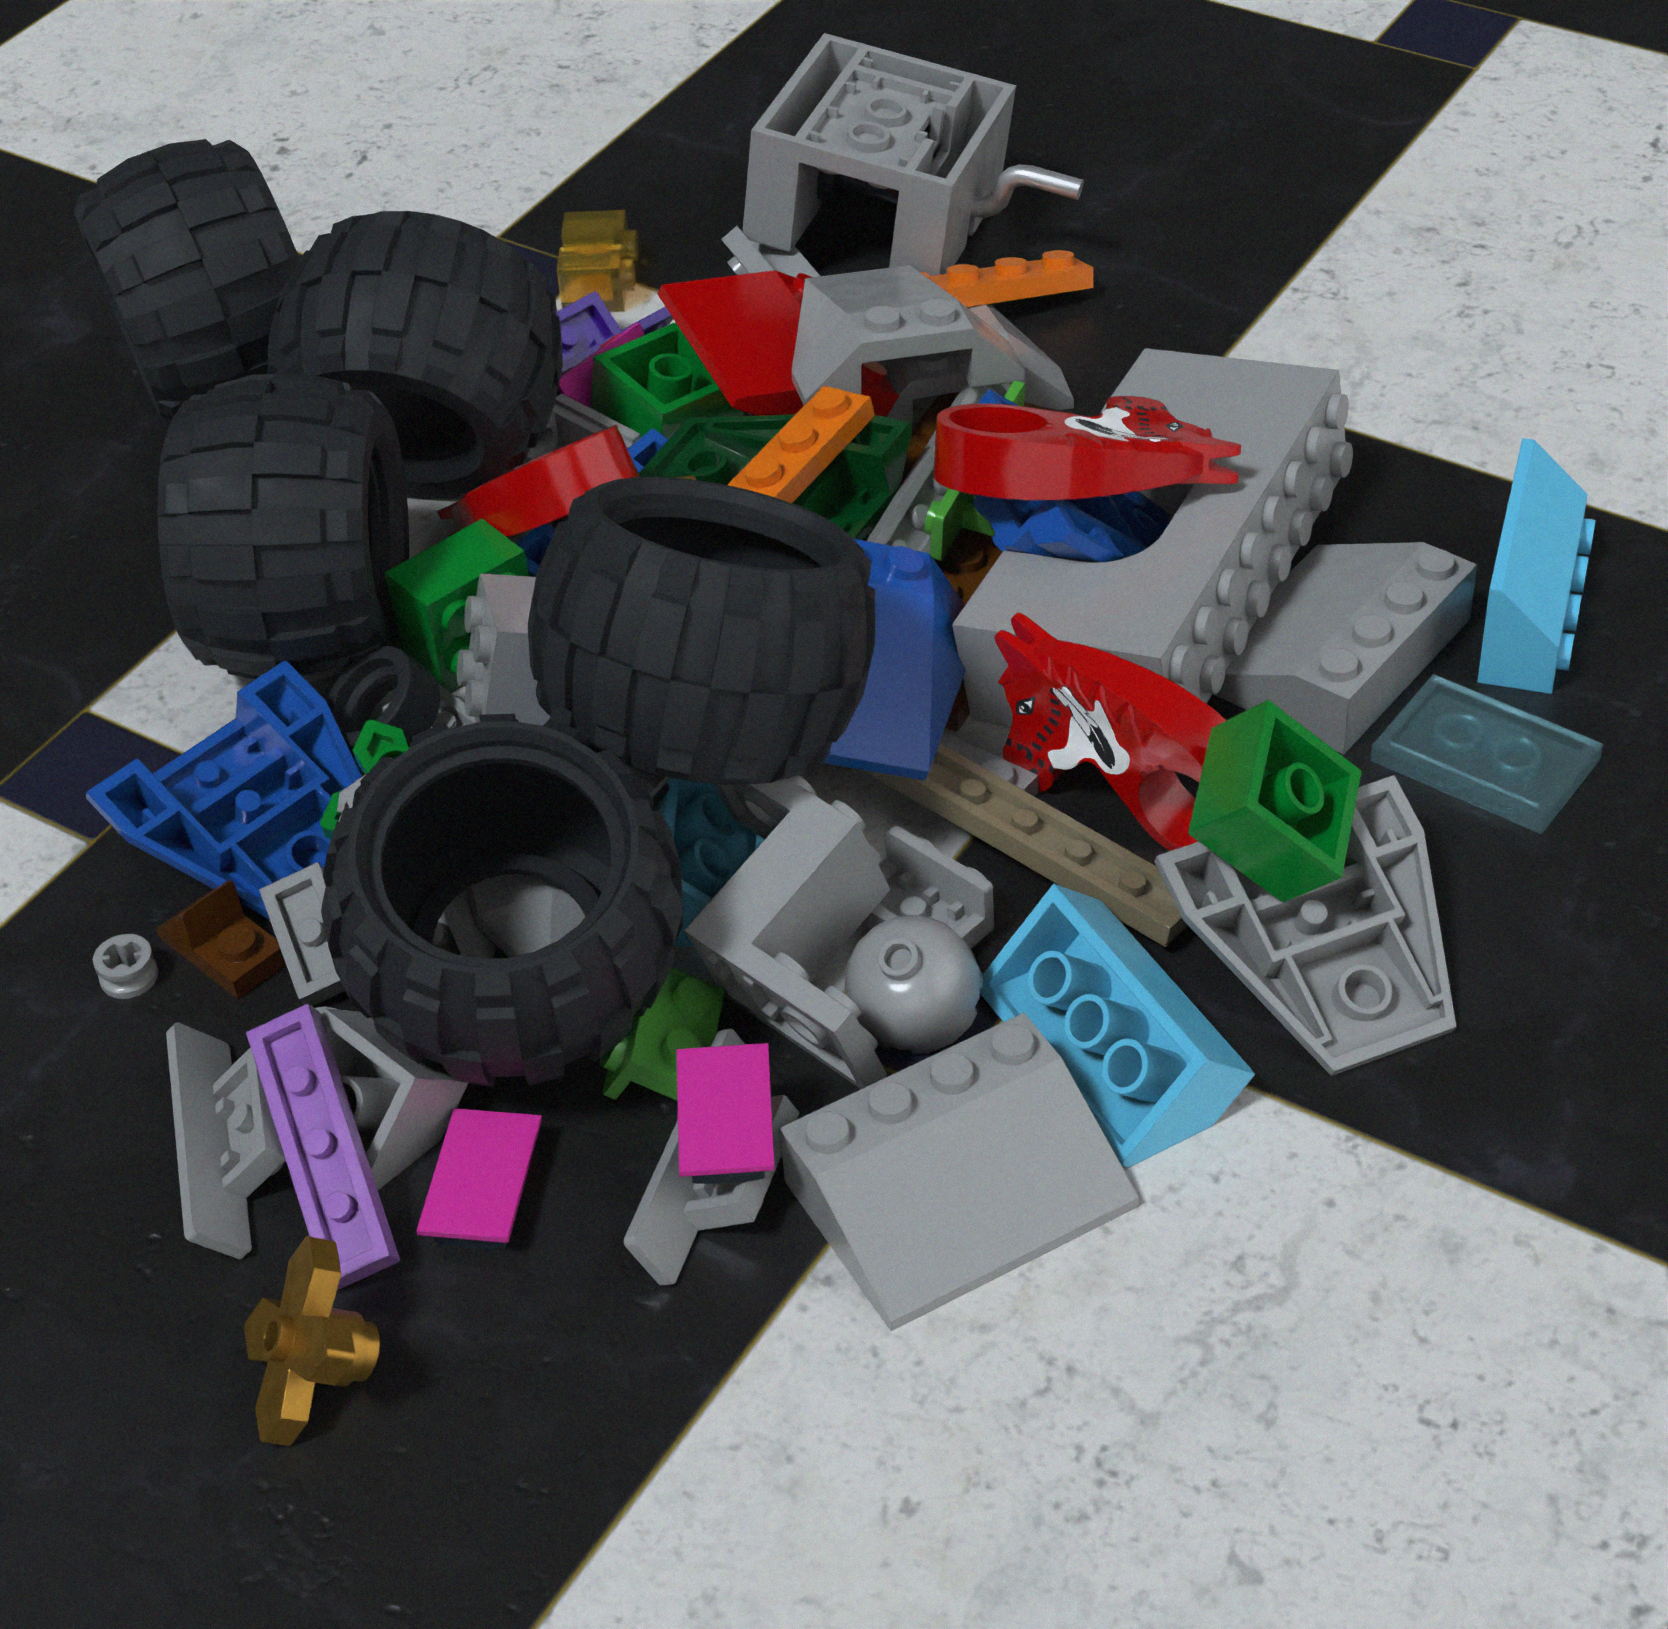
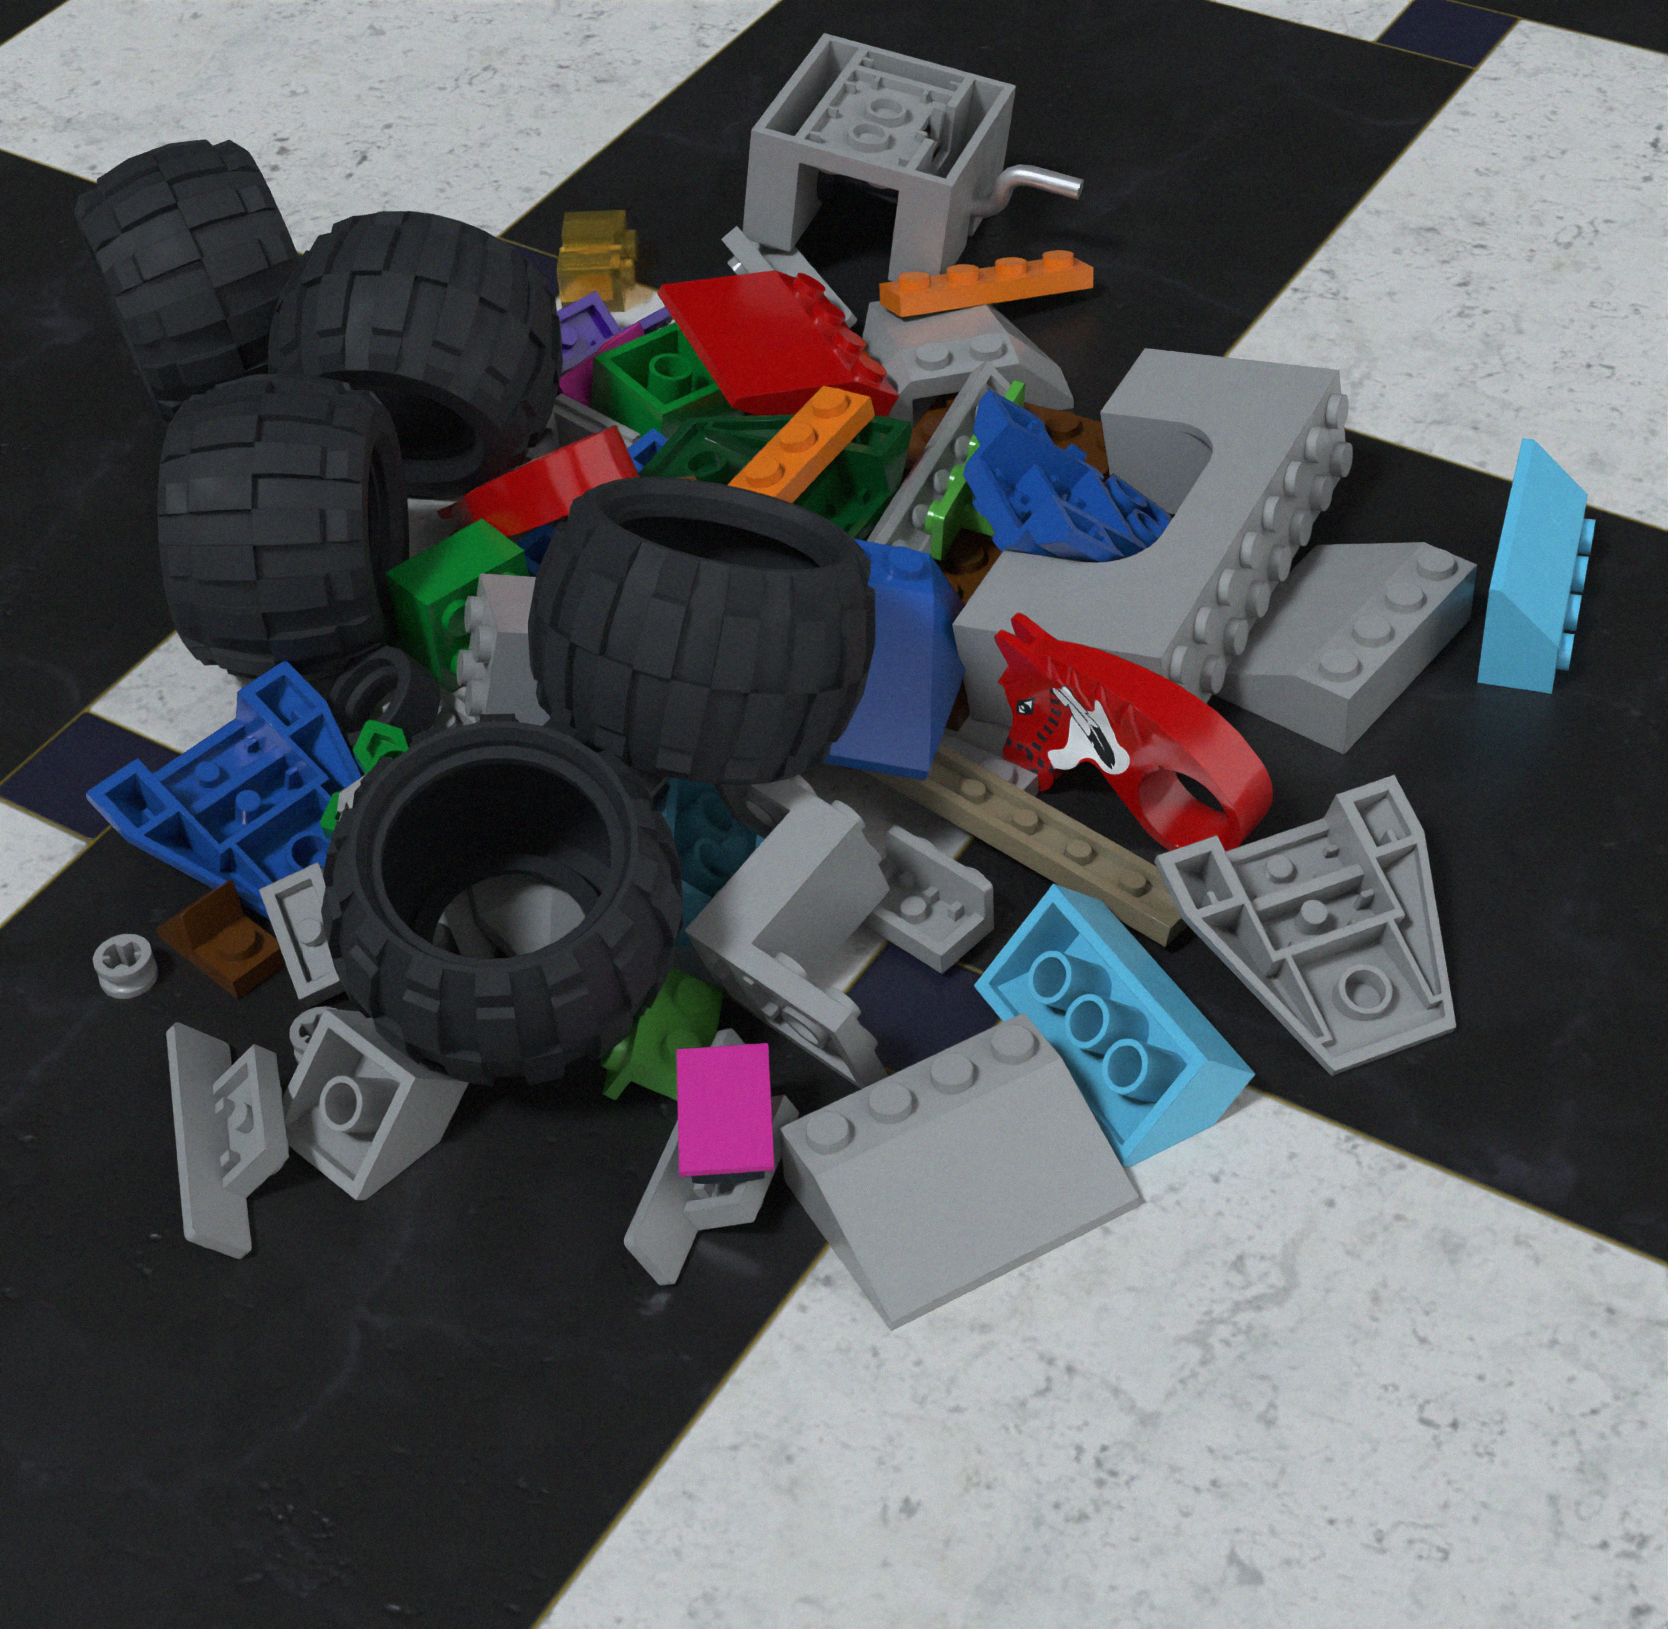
(306, 1342): pearl gold plant -> none
(322, 1142): medium lavender plate -> none
(479, 1178): dark pink piece -> none
(888, 317): light grey wedge -> none
(914, 984): light grey cylinder -> none
(1071, 456): red animal -> none
(1275, 802): green brick -> none
(1487, 753): clear light blue tile -> none

